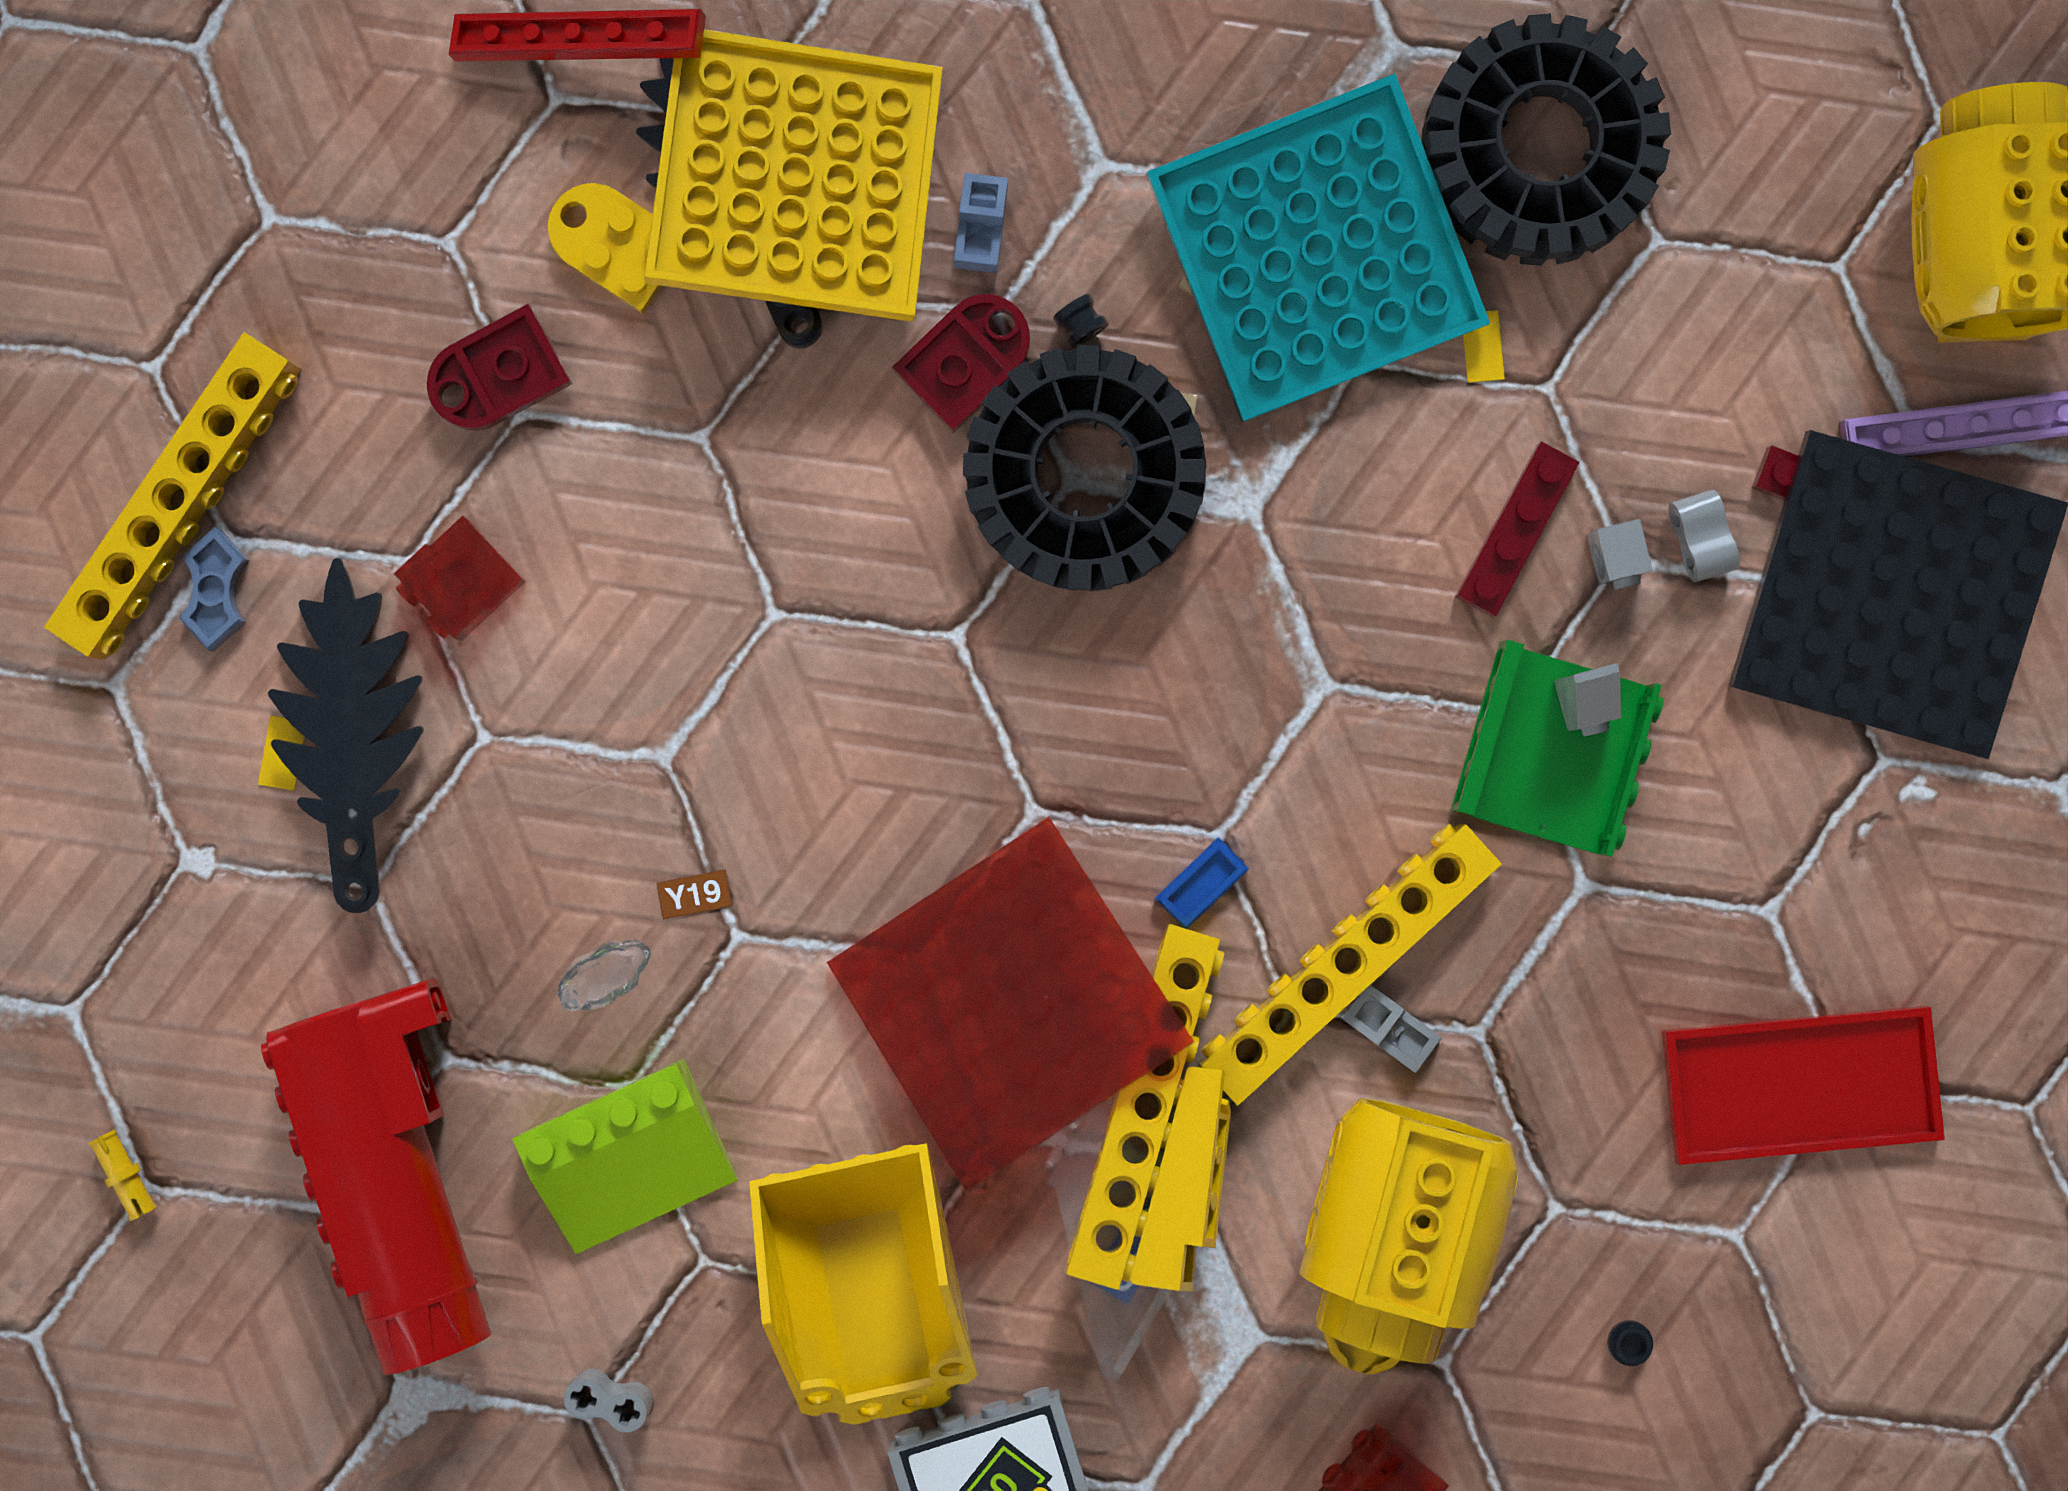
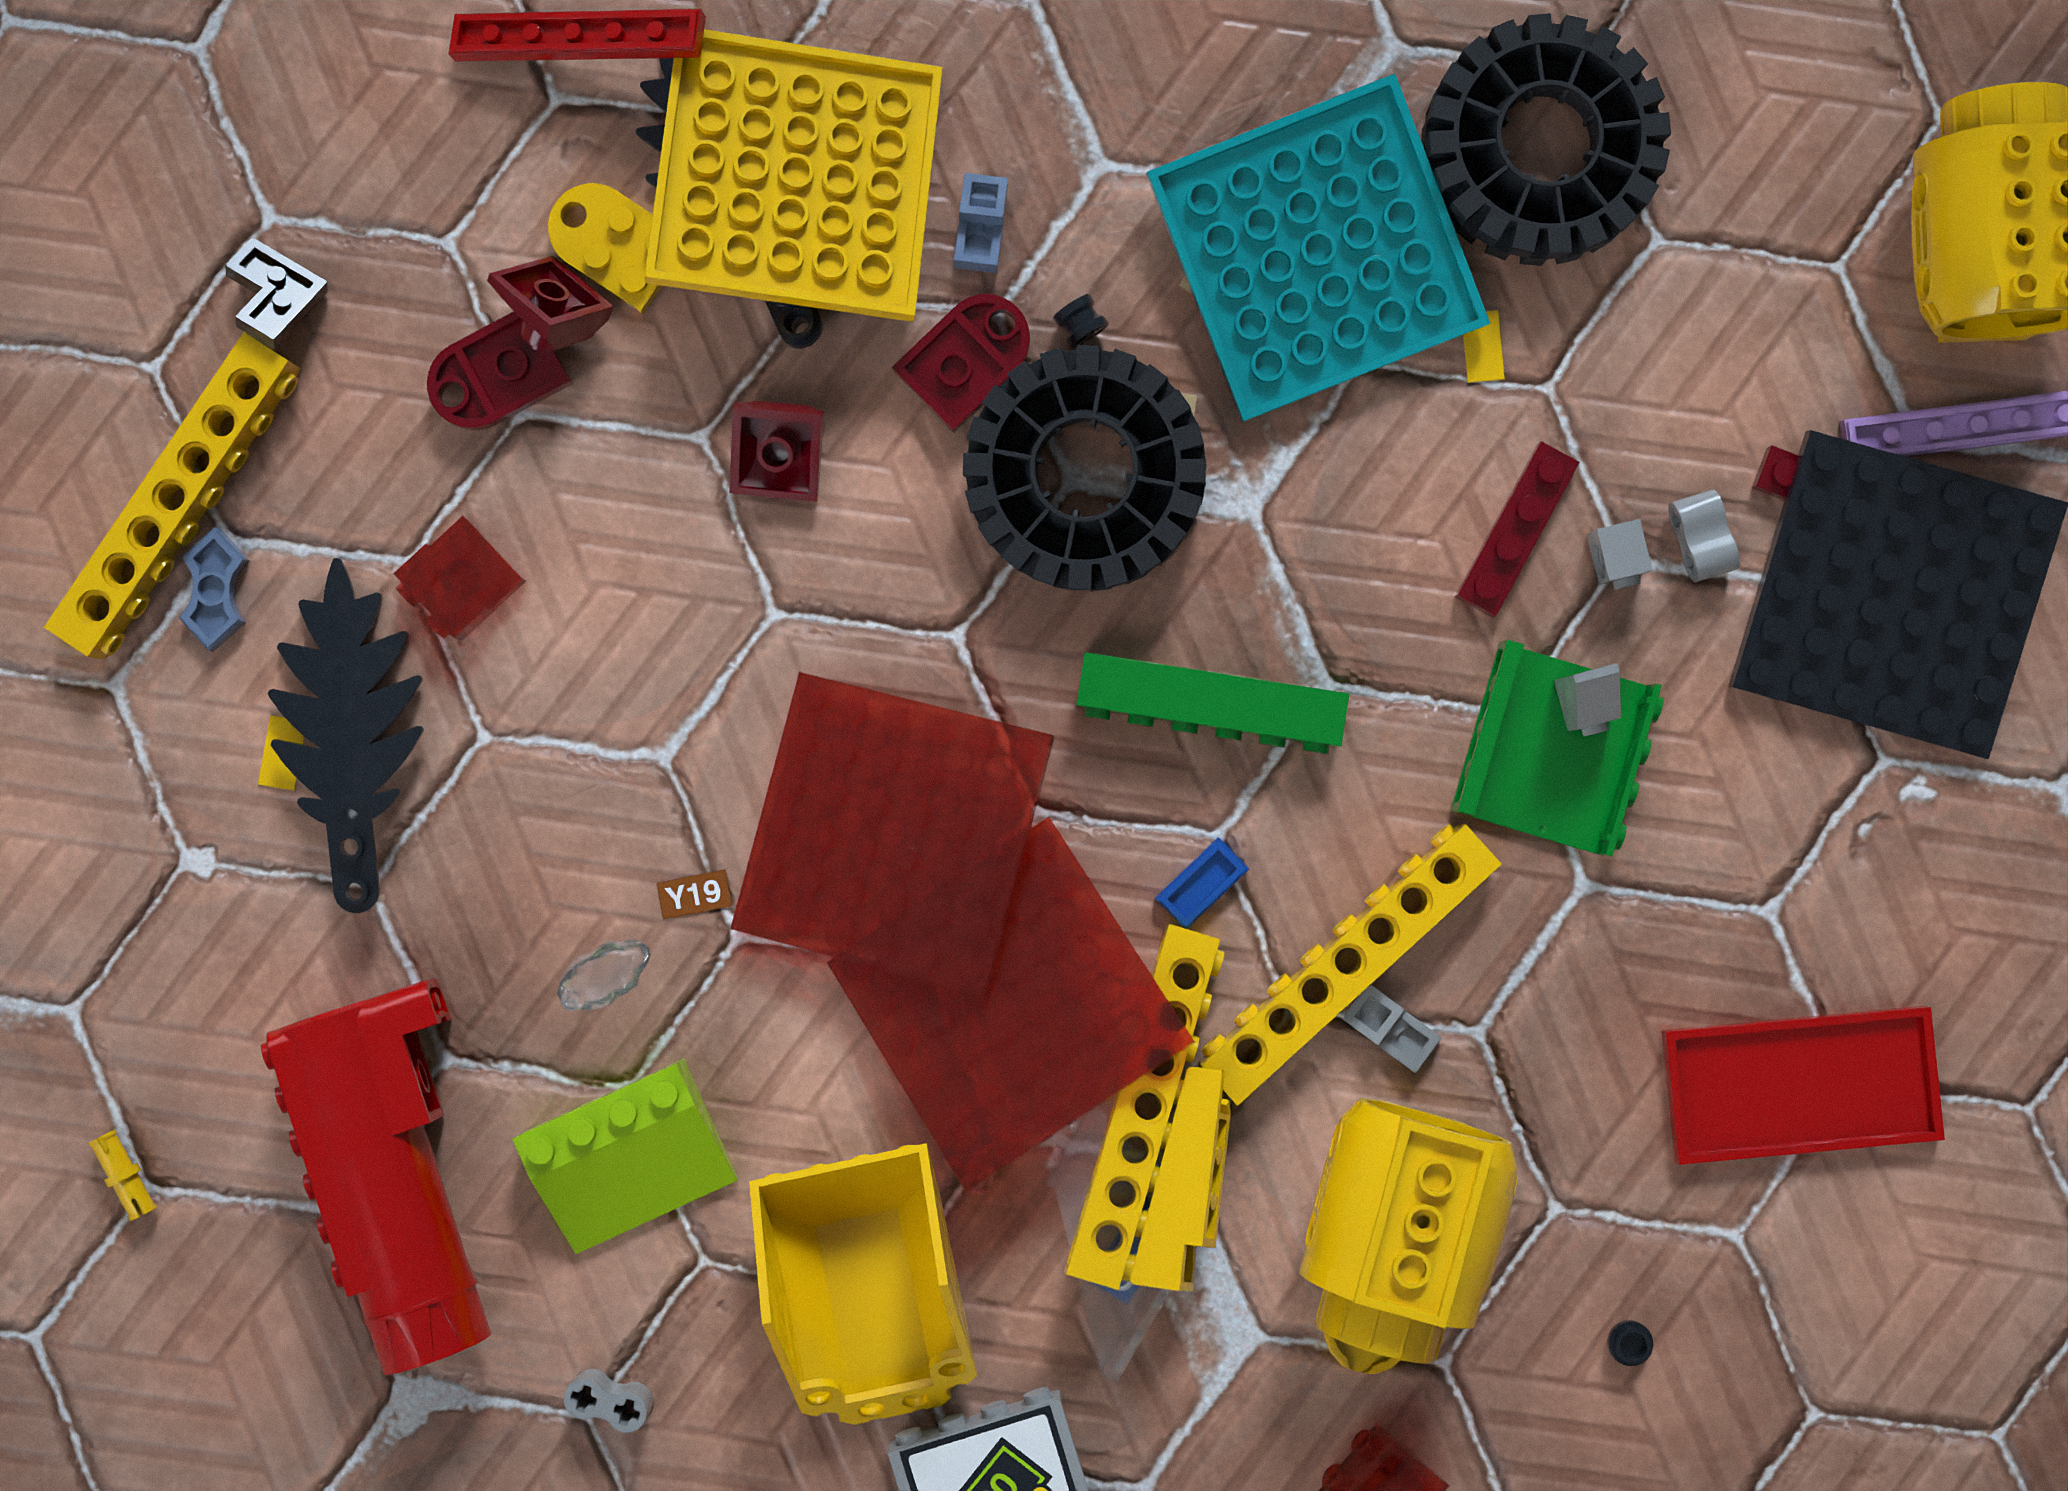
(282, 292): none -> plate
(552, 303): none -> dark red slope
(776, 450): none -> dark red slope
(893, 834): none -> clear red plate
(1212, 701): none -> green brick

